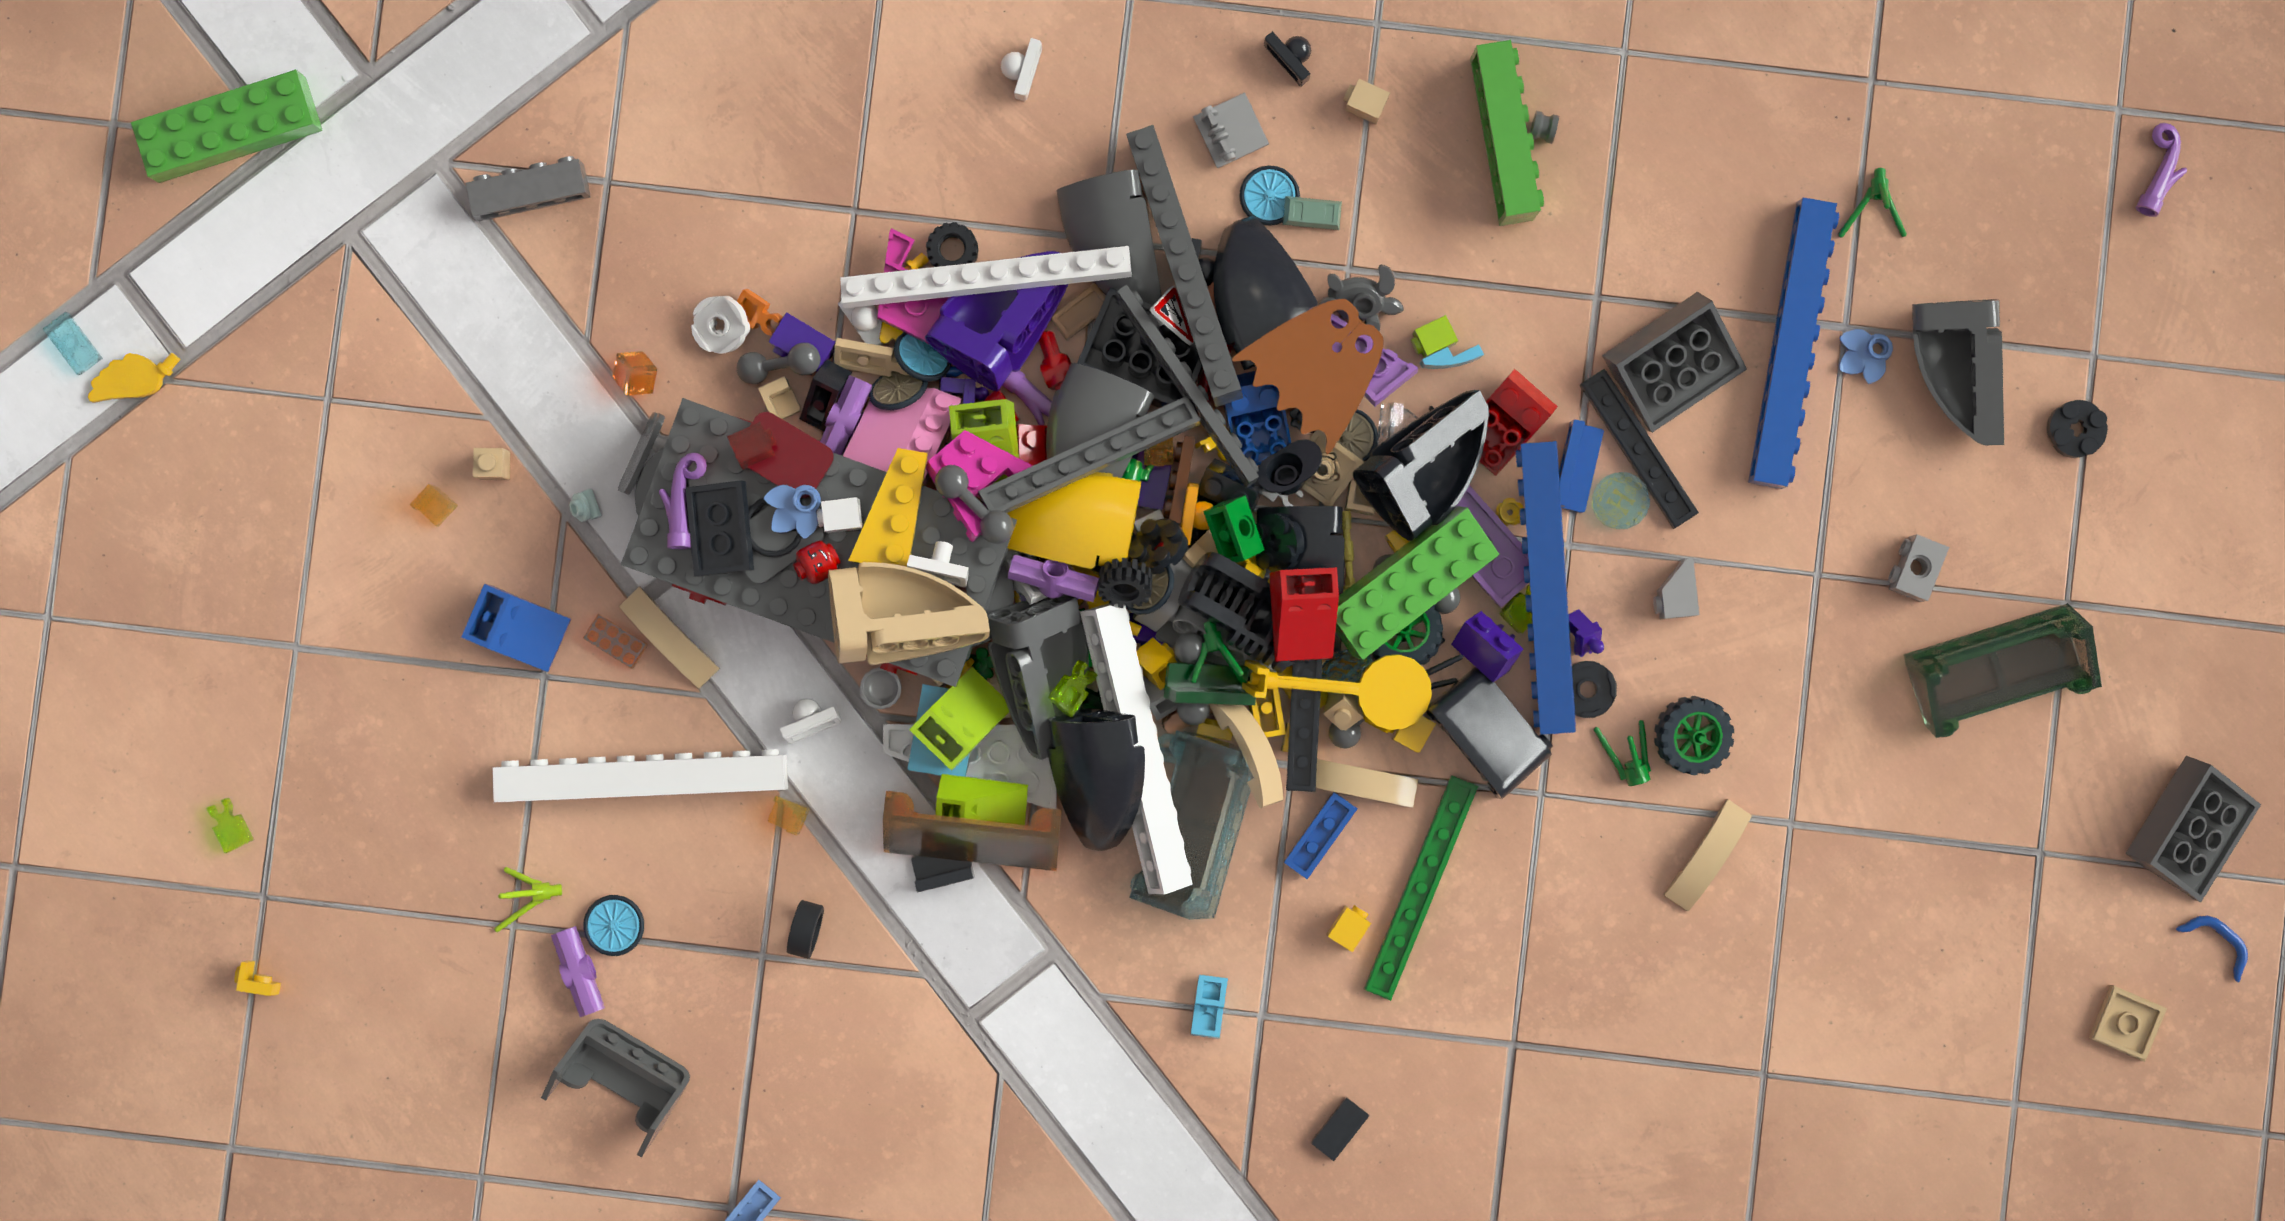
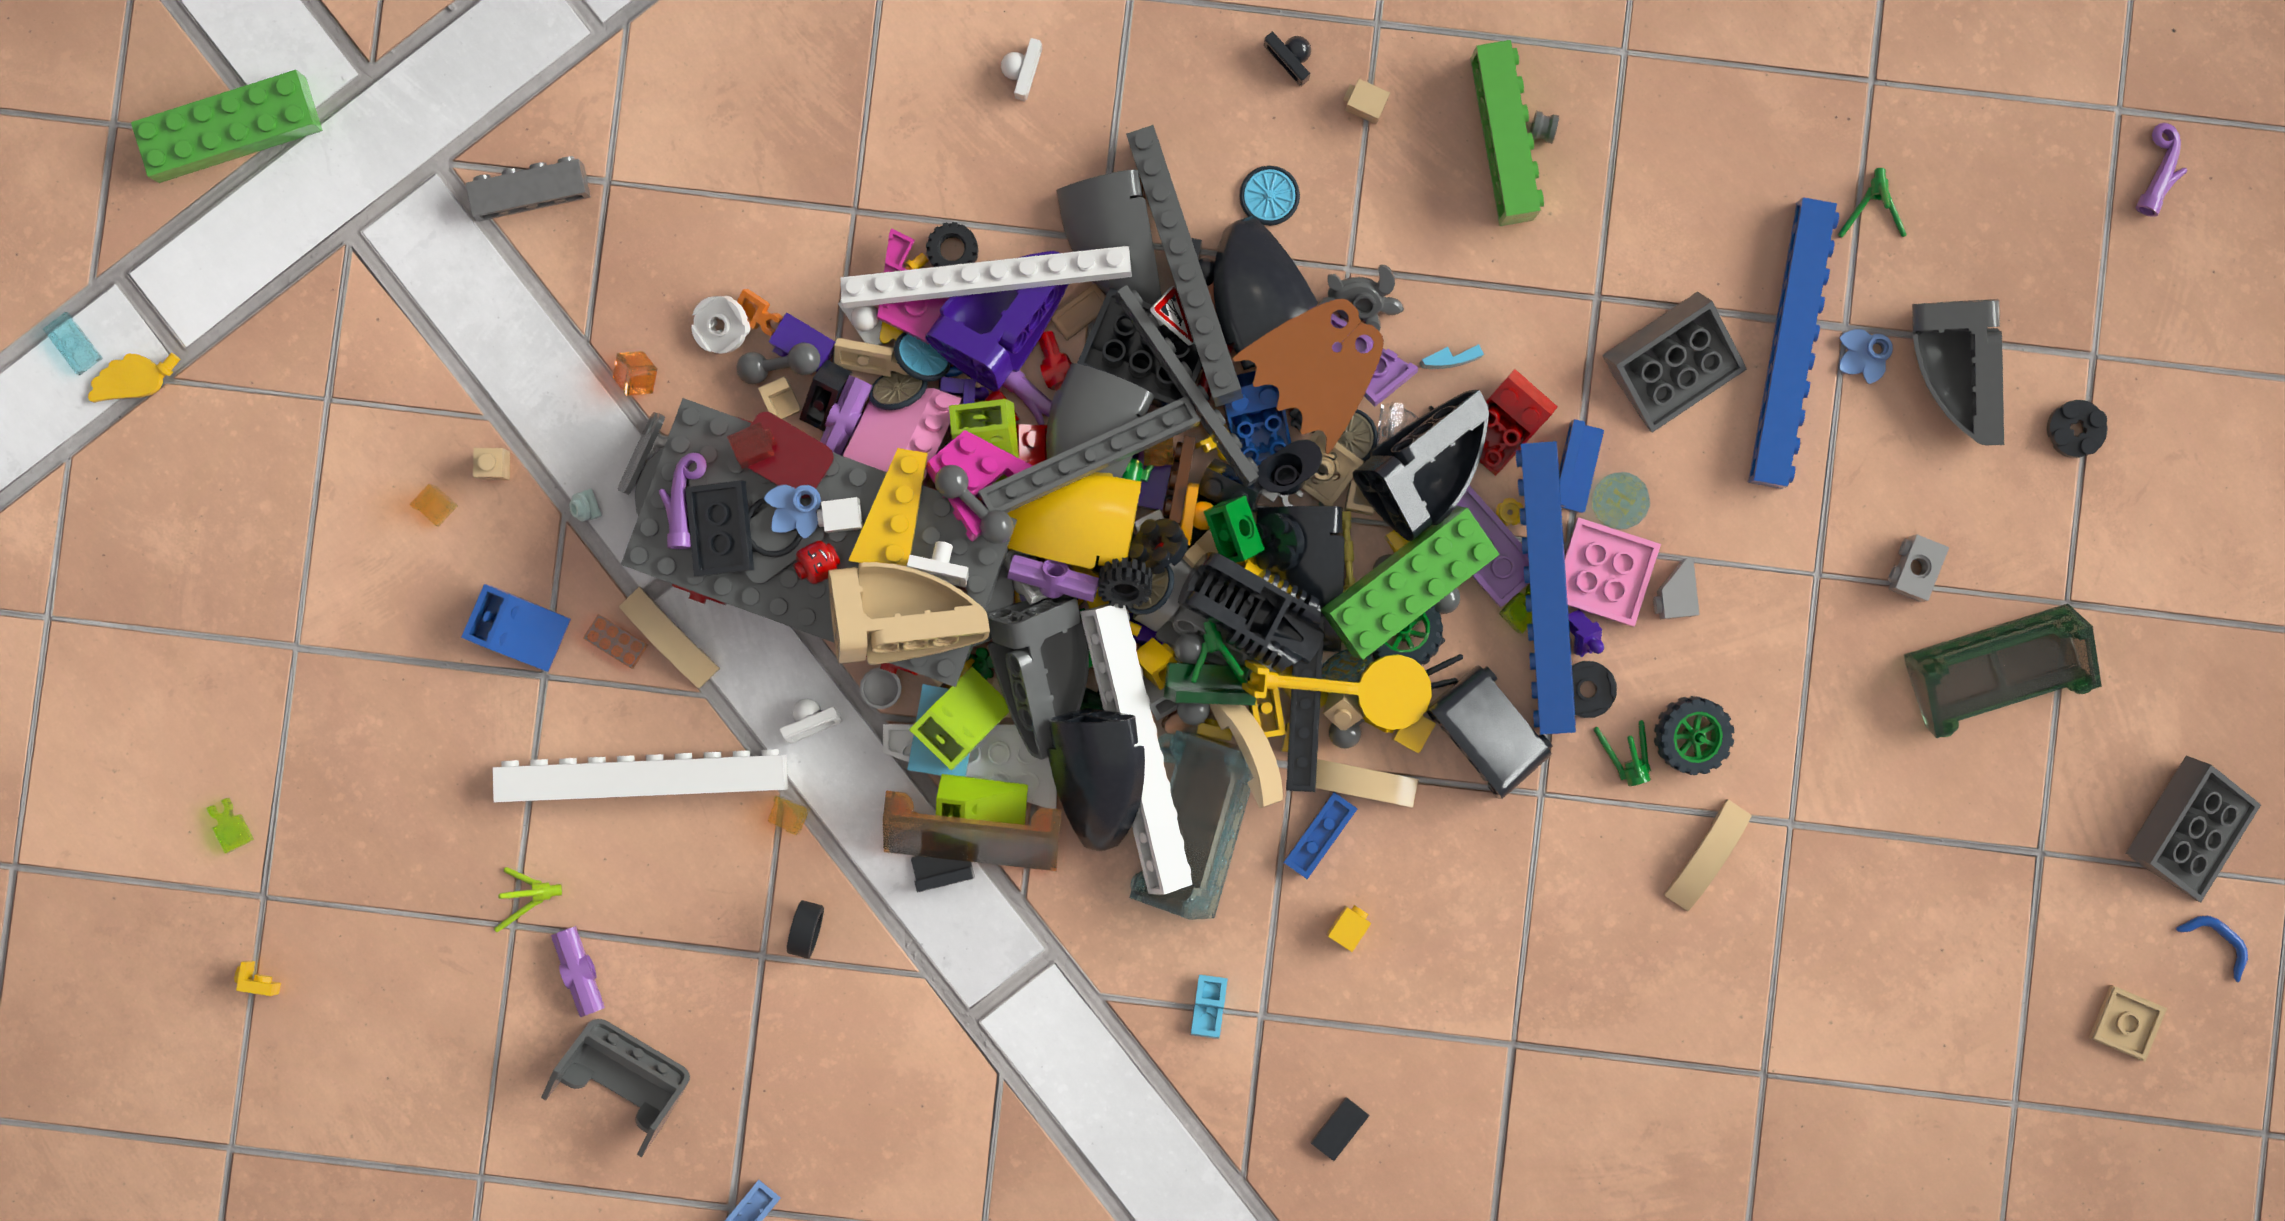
(613, 925): medium azure wheel -> none
(1070, 690): clear neon green plate -> none
(1230, 130): light grey hinge -> none
(1304, 613): red slope -> none
(1312, 213): sand green tile -> none
(1420, 887): green tile -> none
(1433, 337): lime brick -> none
(1487, 646): dark purple brick -> none
(1608, 571): none -> bright pink plate
(1639, 448): black tile -> none

